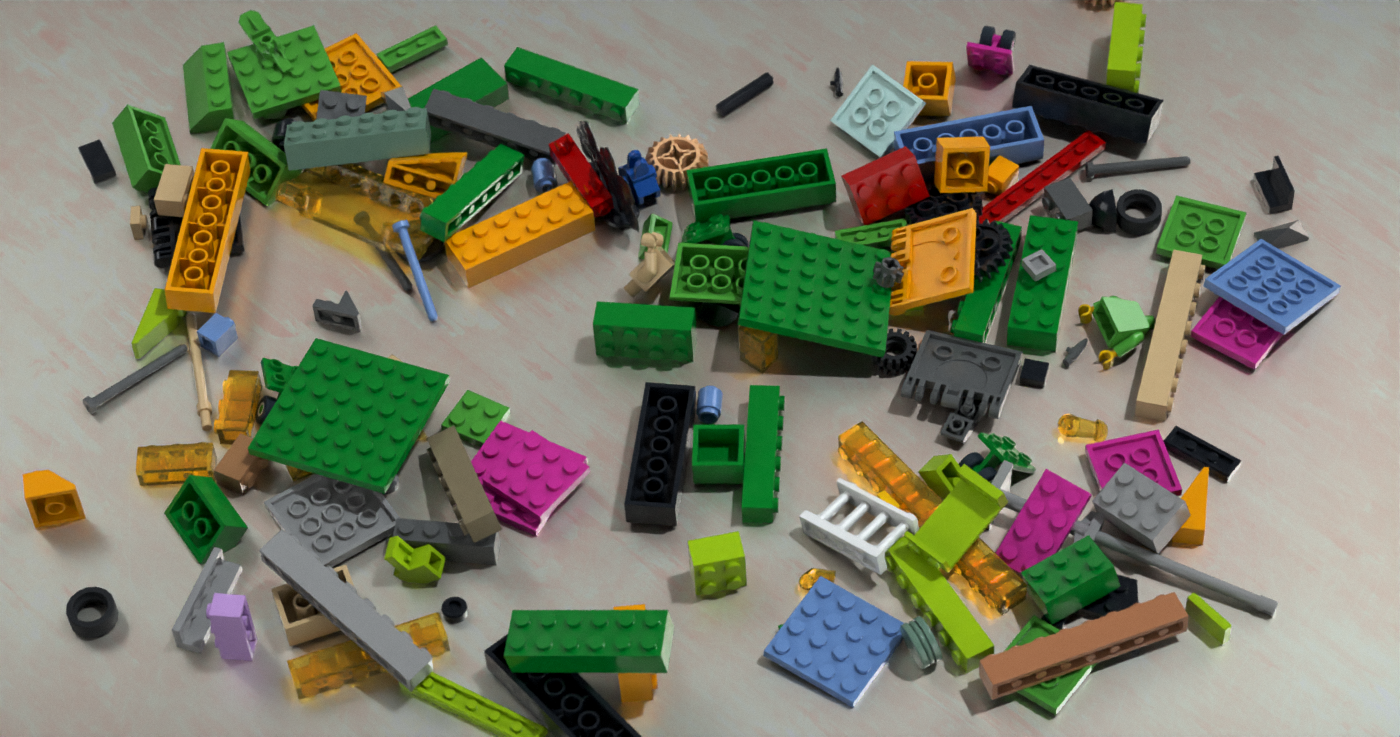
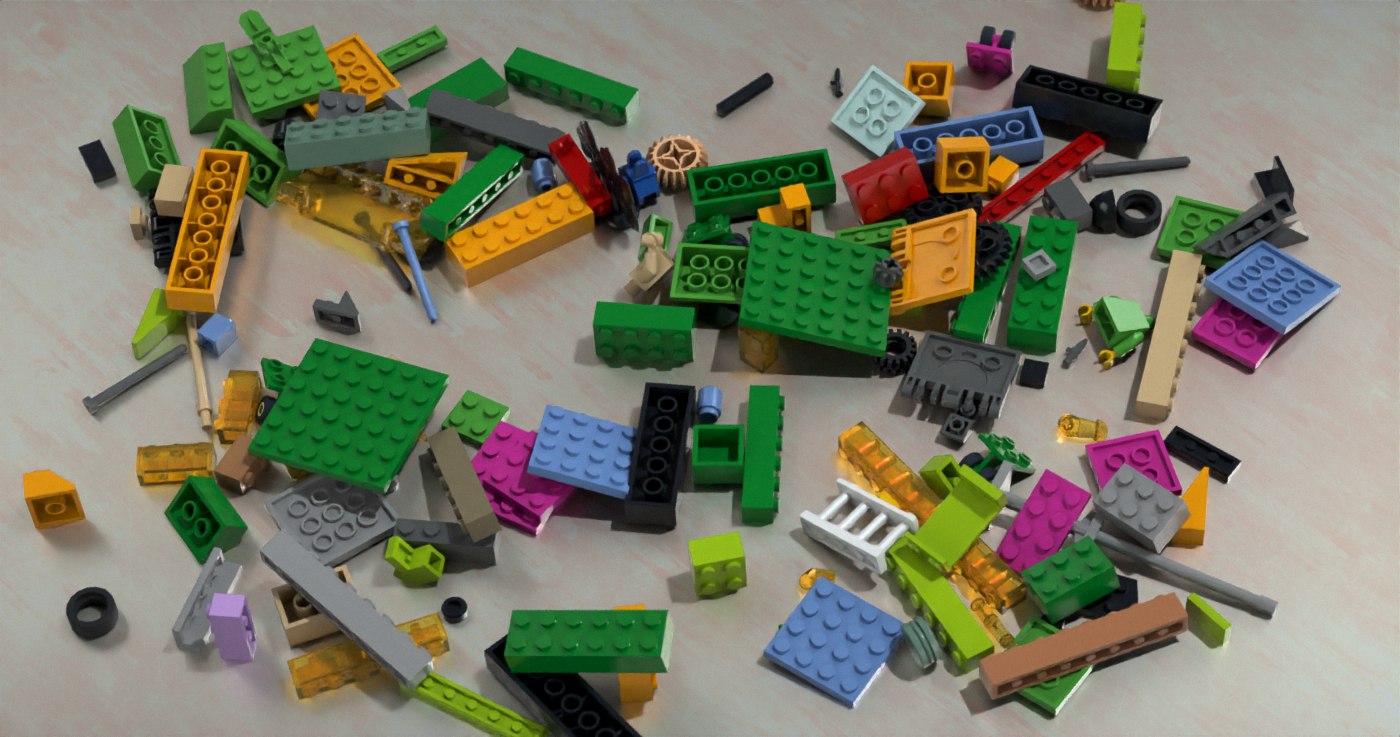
(583, 451): none -> medium blue plate
(792, 211): none -> light orange brick
(992, 623): none -> clear yellow piece
(1248, 226): none -> dark grey wedge

